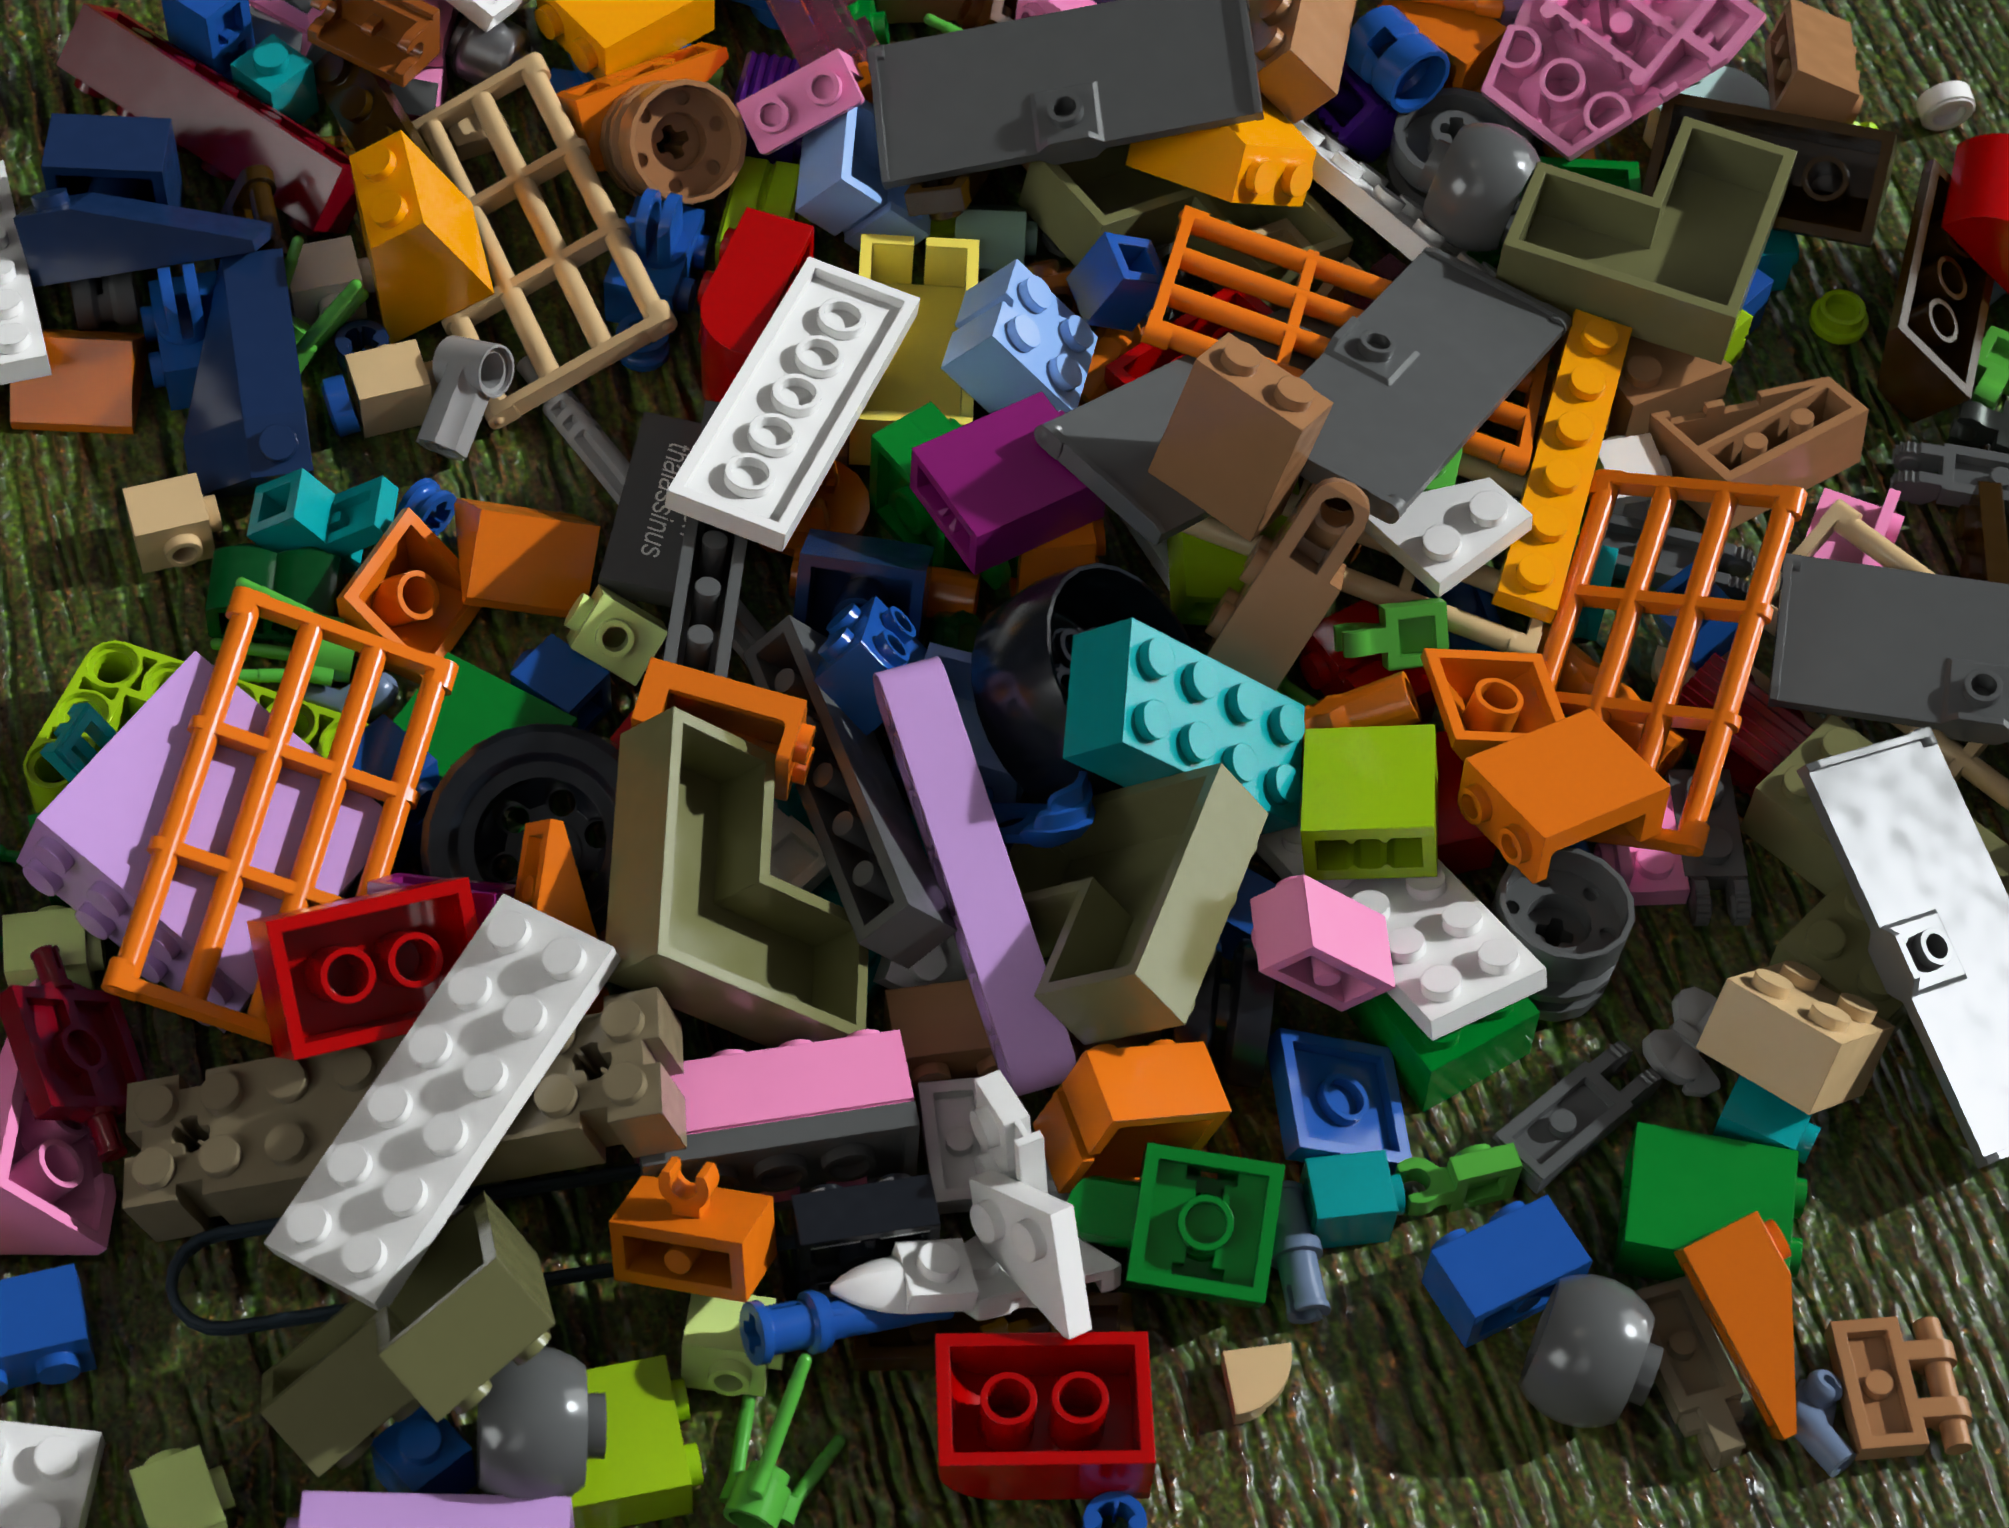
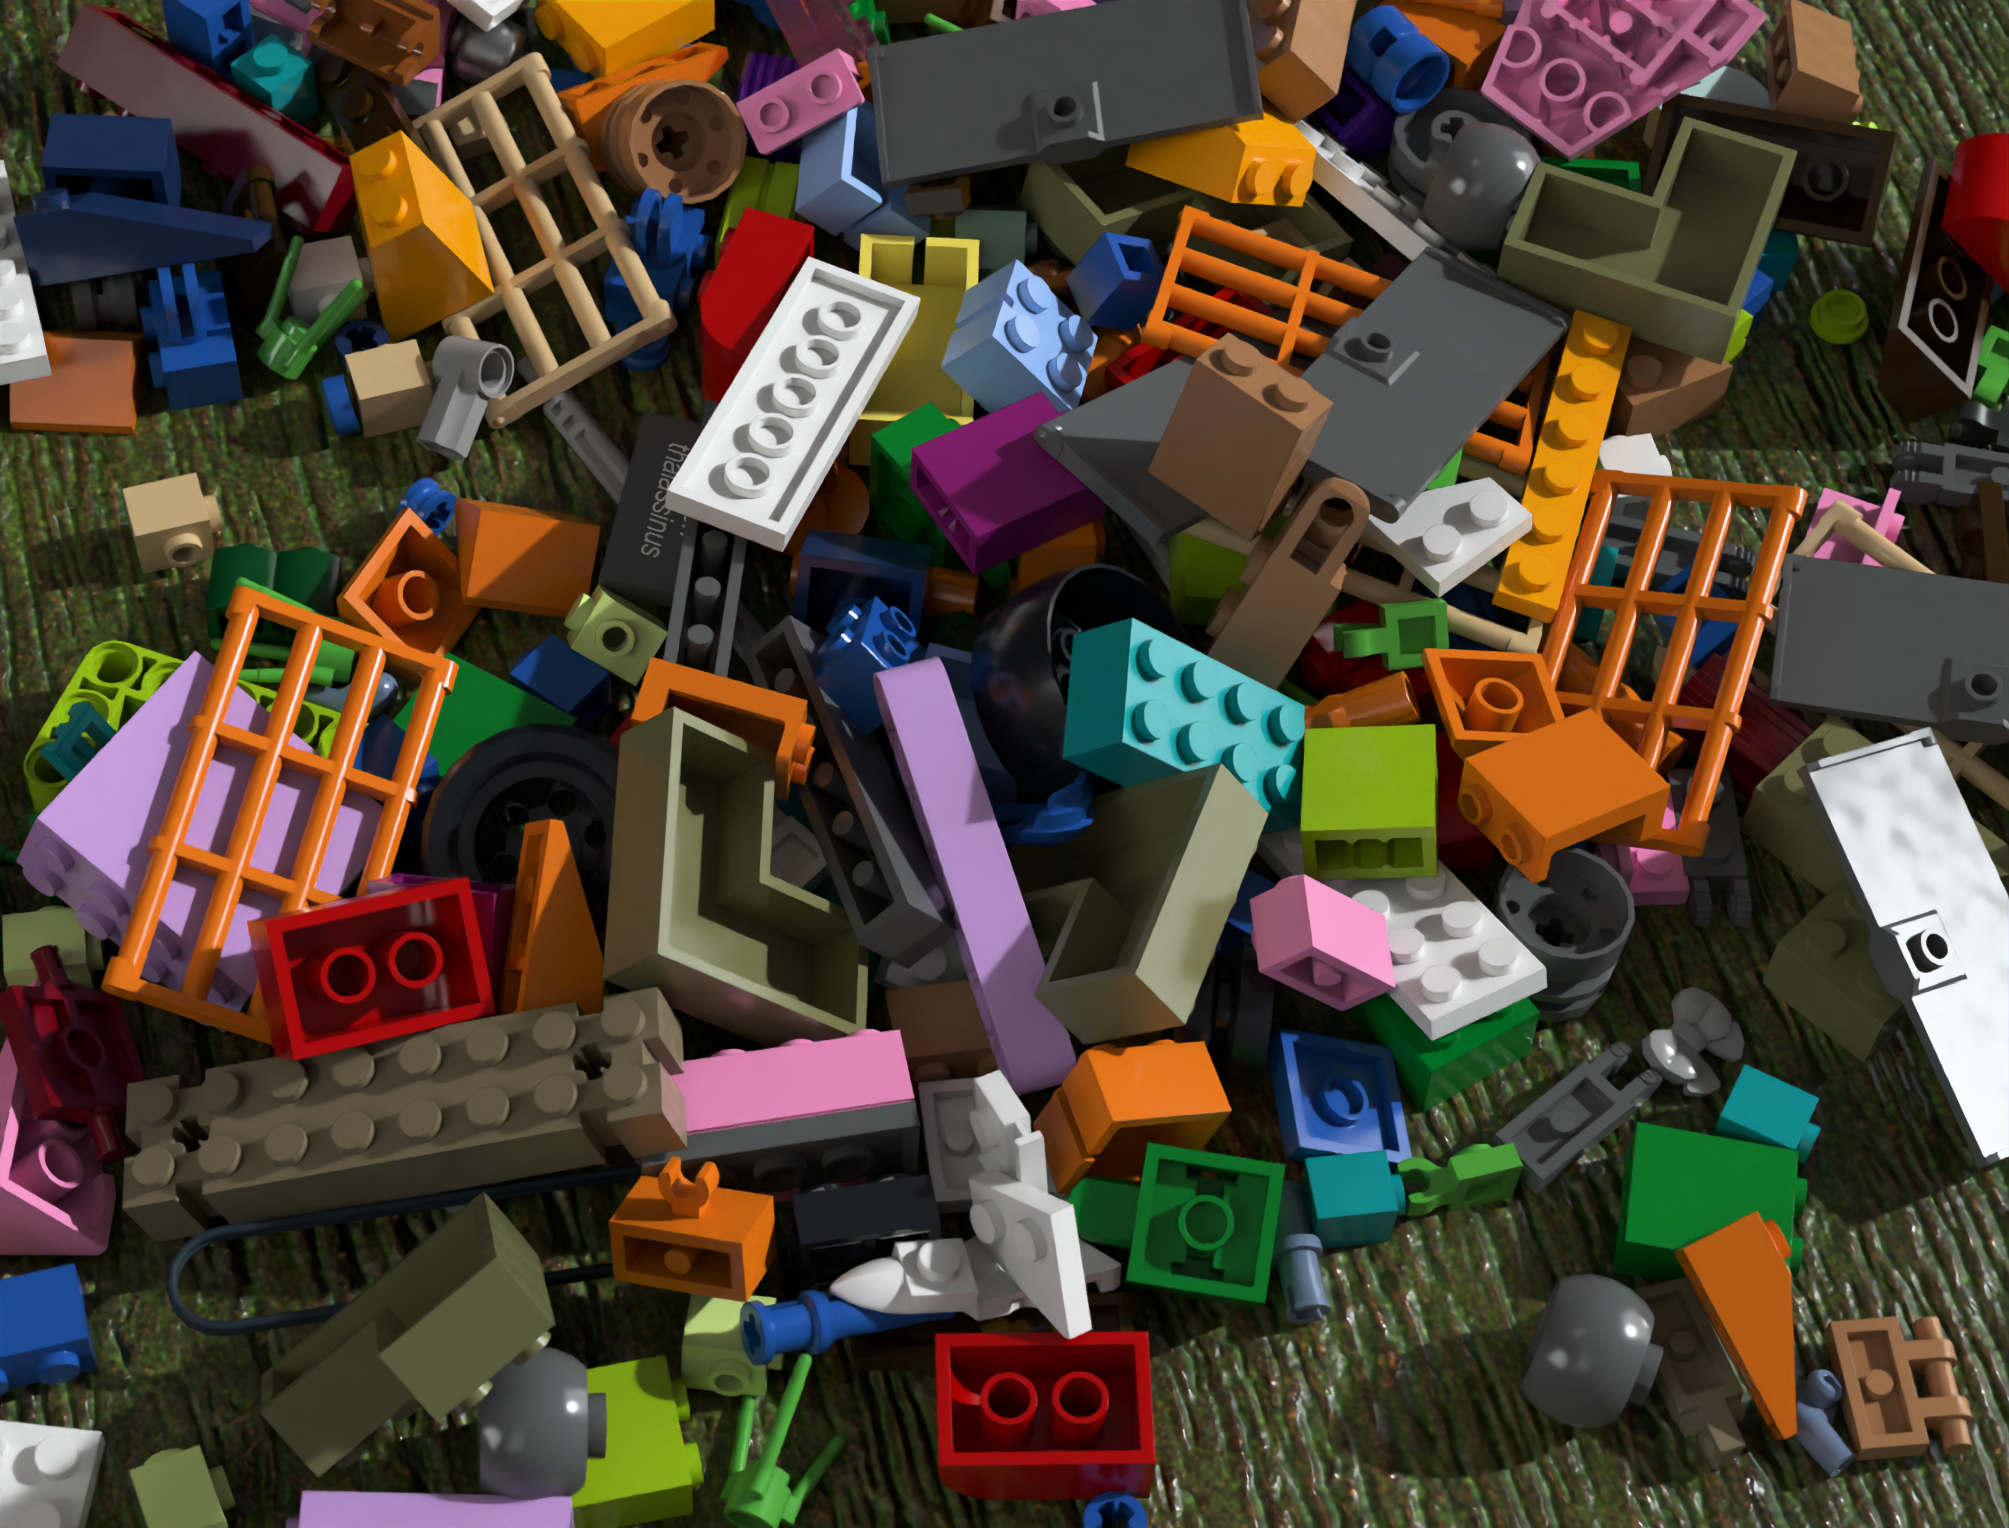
(247, 390): dark blue wedge -> none
(305, 513): teal brick -> none
(423, 1457): blue brick -> none
(443, 1102): white plate -> none
(1255, 1378): tan tile -> none
(1502, 1268): blue brick -> none
(1782, 438): medium nougat wedge -> none
(1796, 1036): tan brick -> none
(1945, 105): white tile -> none

